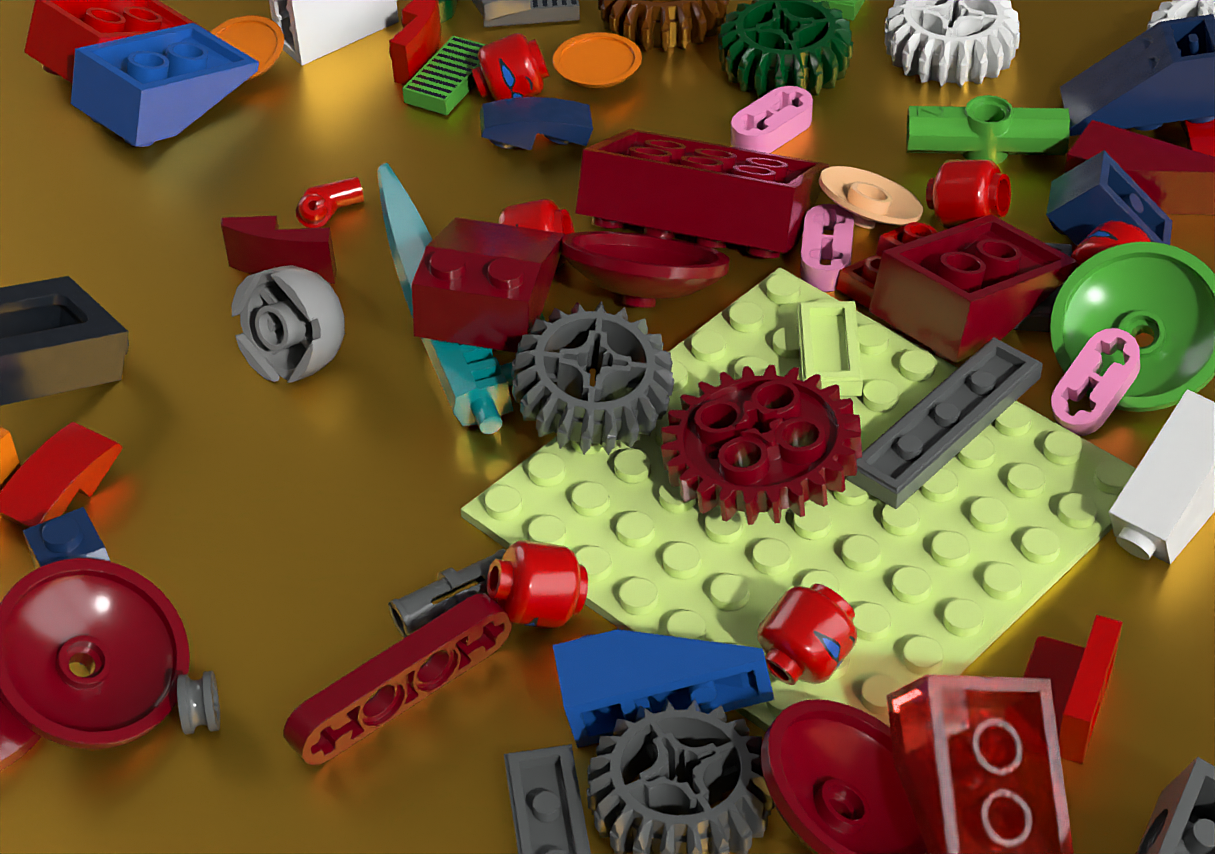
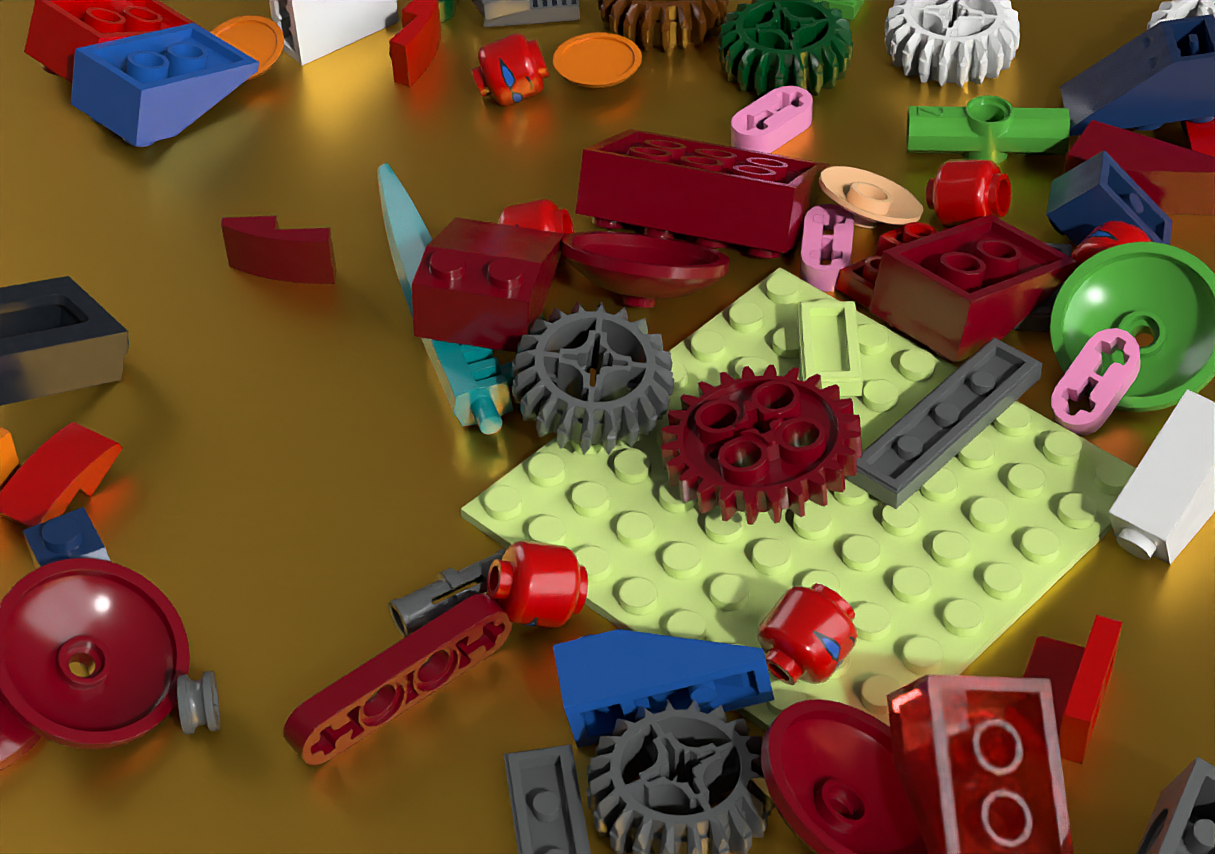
(288, 322): light grey cylinder -> none
(322, 201): red arm -> none
(444, 77): bright green tile -> none
(518, 120): dark blue slope -> none

